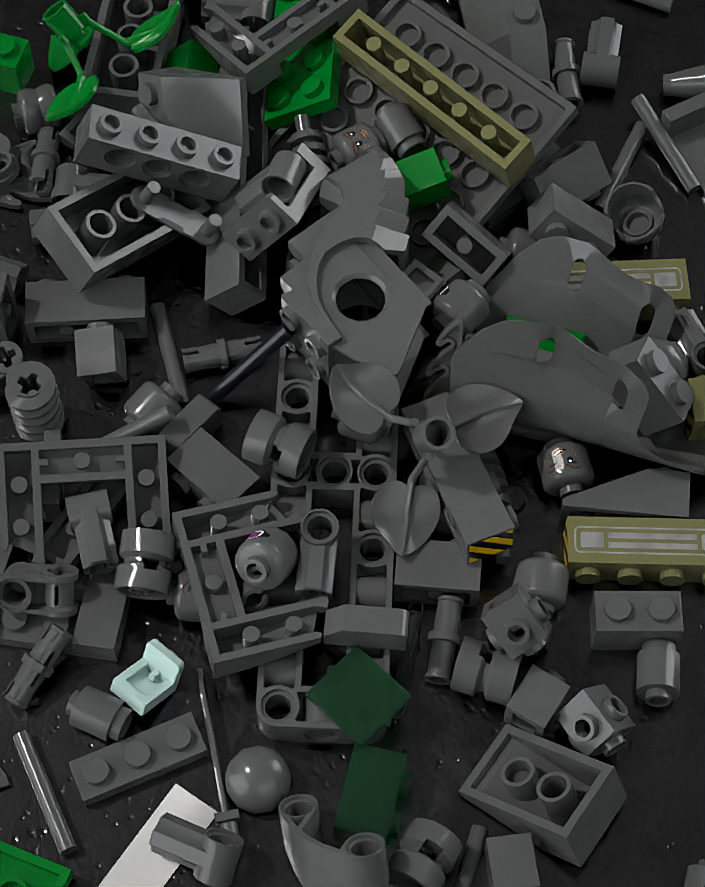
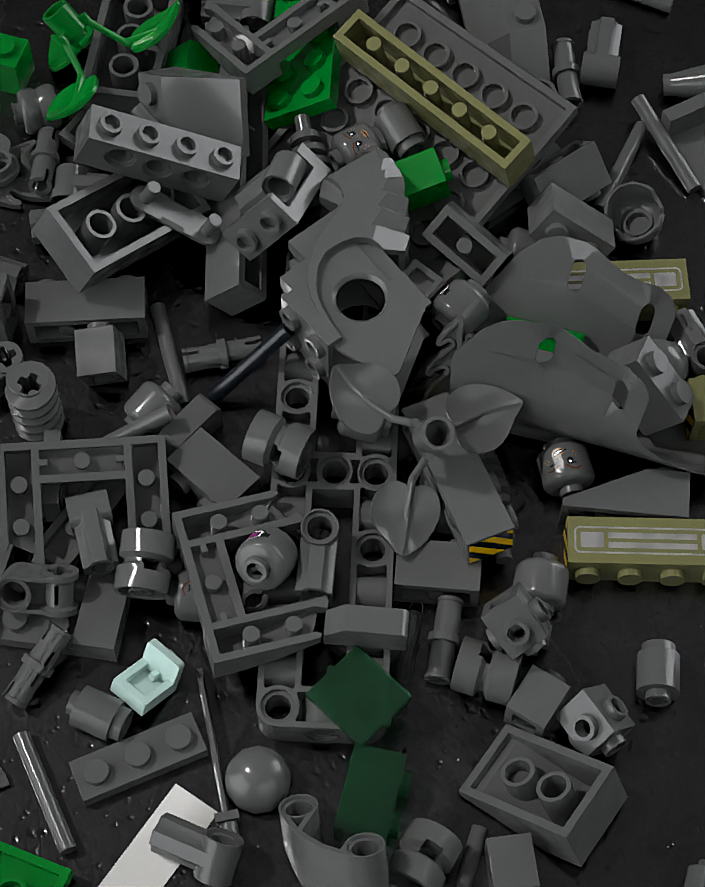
(631, 617): dark grey brick -> none

